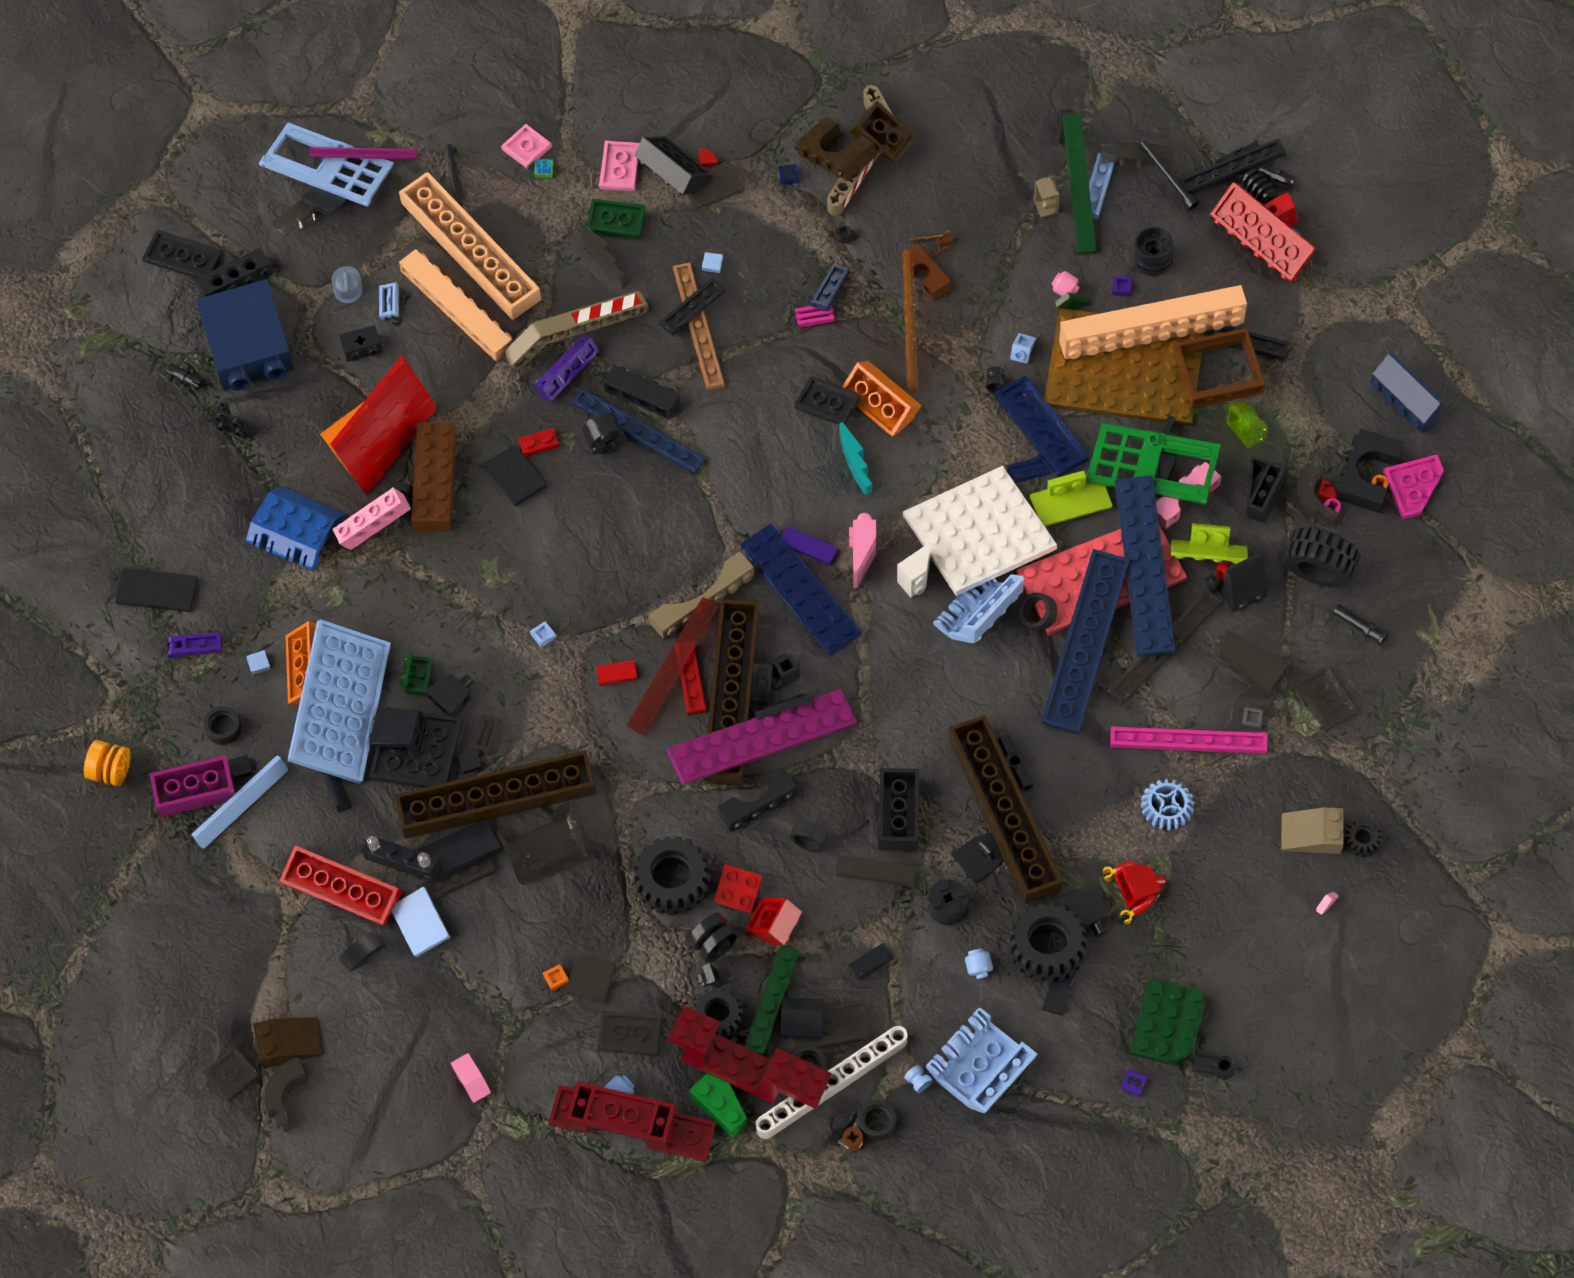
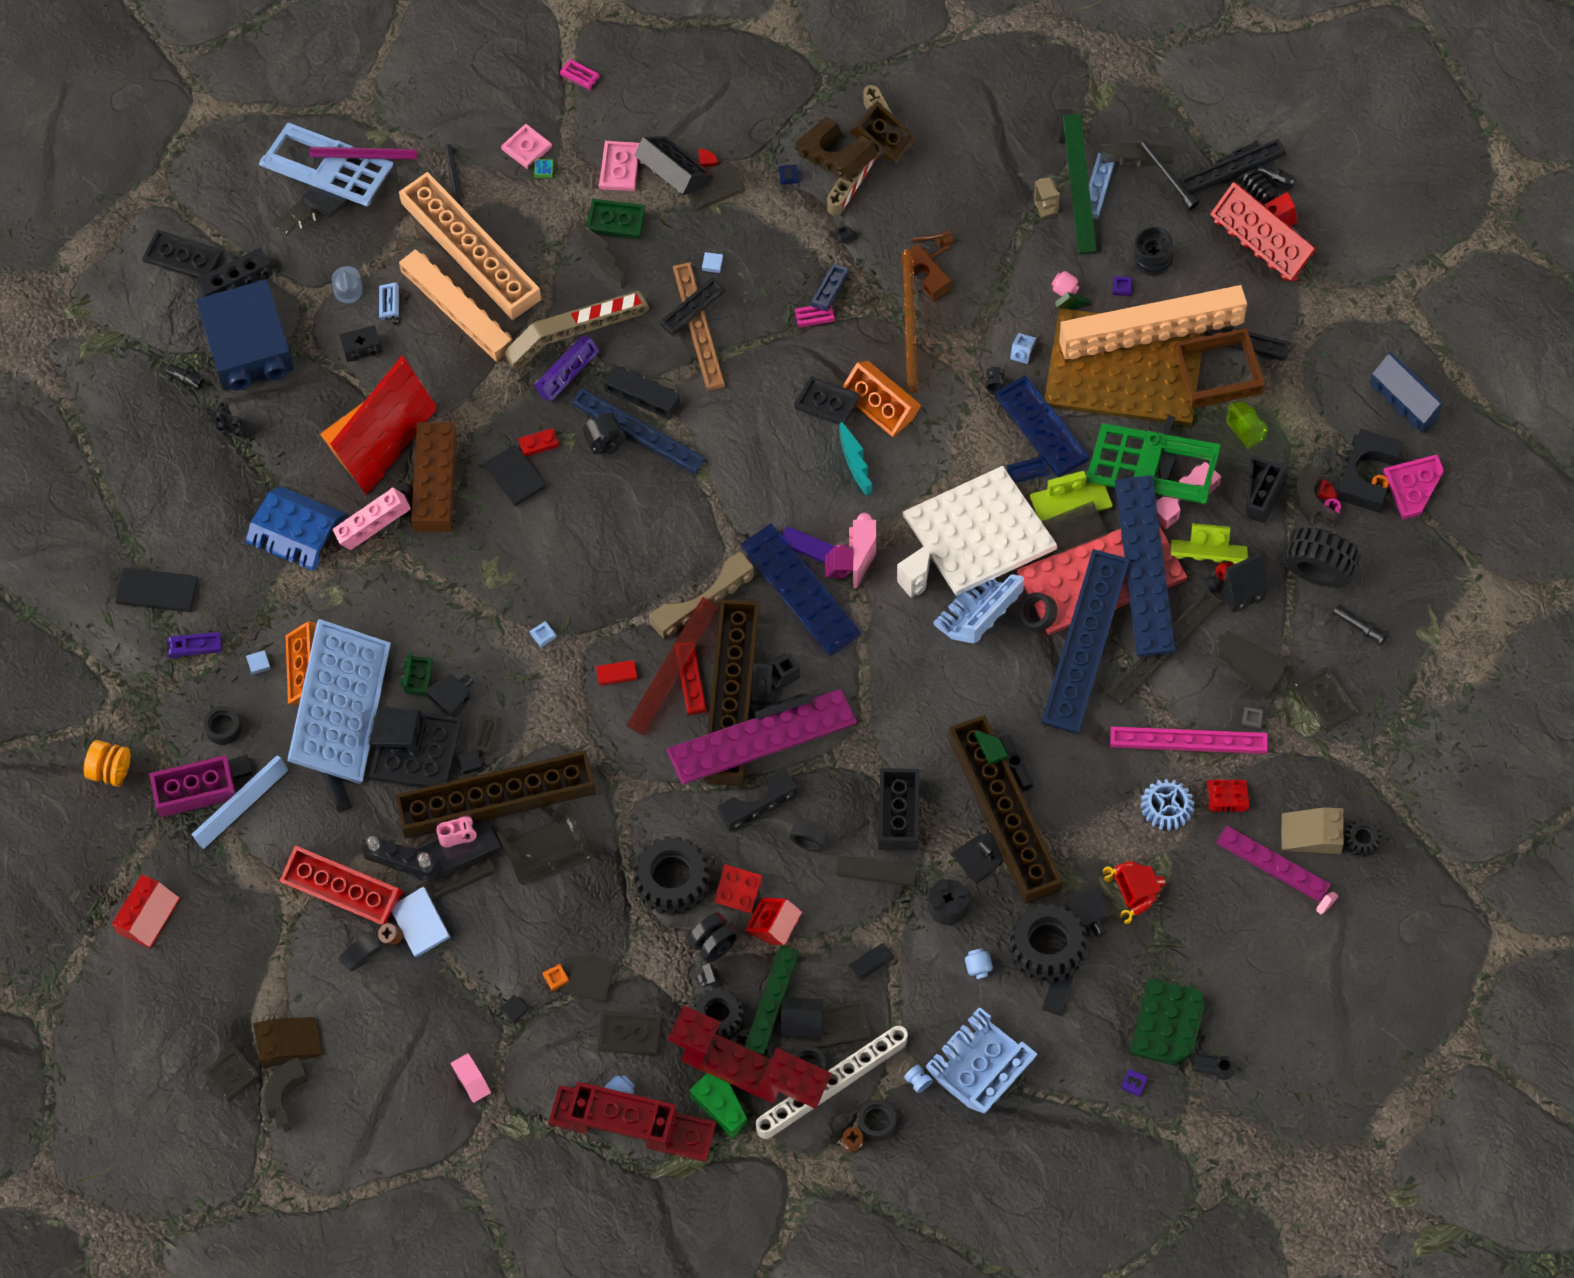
(145, 911): none -> slope
(394, 937): none -> reddish brown wheel
(454, 832): none -> bright pink piece
(514, 1009): none -> black tile
(577, 76): none -> dark pink tile
(839, 562): none -> magenta brick
(991, 747): none -> dark green tile
(1075, 527): none -> clear smoke plate
(1227, 794): none -> red hinge
(1273, 864): none -> magenta plate

